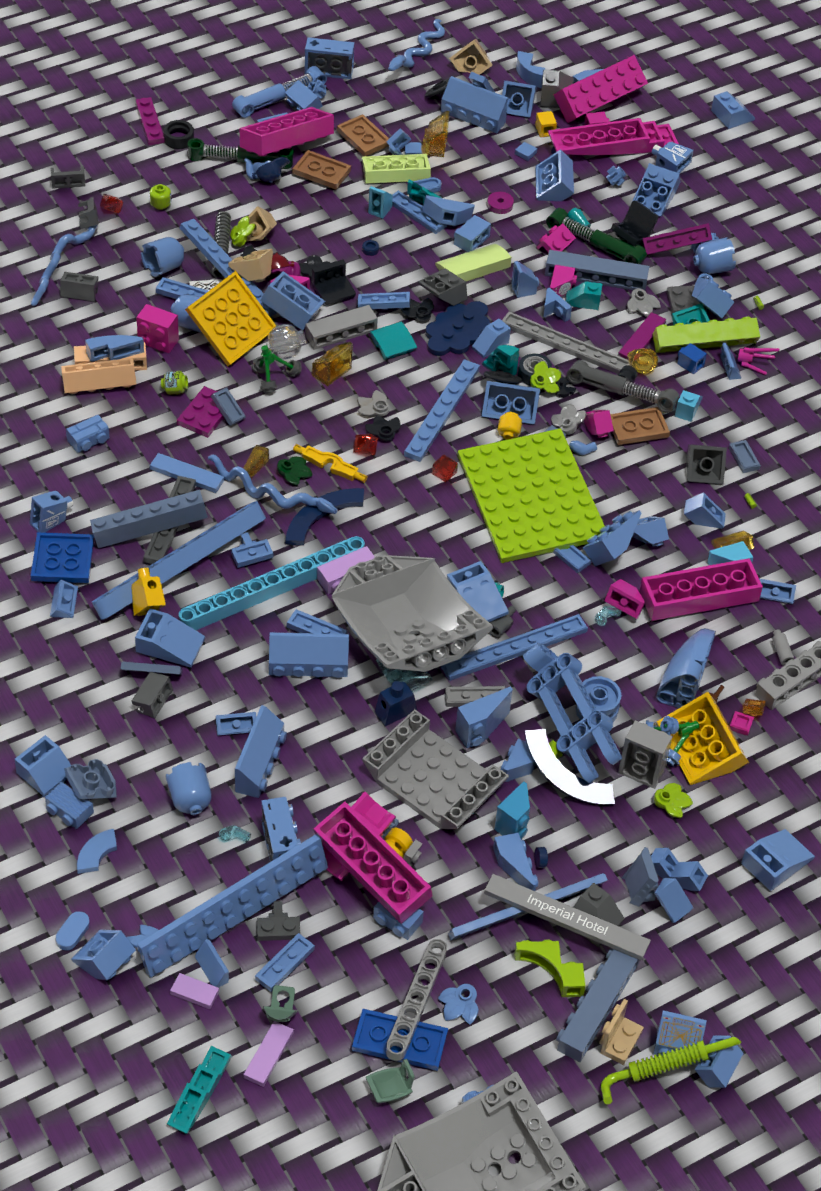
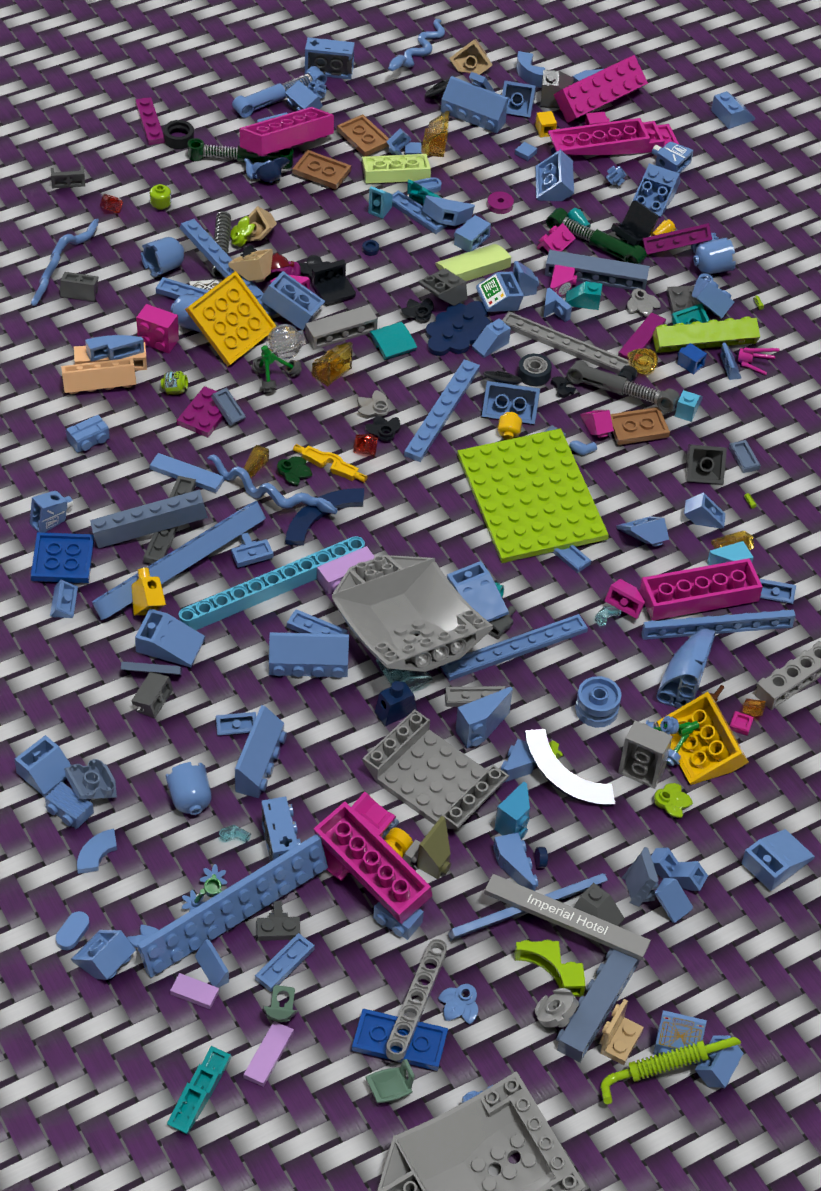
(90, 216): dark grey hinge -> none
(211, 888): none -> plant
(385, 300): medium blue plate -> none
(435, 850): none -> olive slope
(444, 468): clear red slope -> none
(500, 292): none -> medium blue slope
(503, 358): teal slope -> none
(547, 376): lime plate -> none
(557, 1008): none -> light grey plate
(568, 419): light grey plate -> none
(593, 728): medium blue beam -> none
(613, 538): medium blue slope -> none
(665, 227): none -> yellow cone
(720, 624): none -> medium blue plate
(782, 647): light grey cylinder -> none

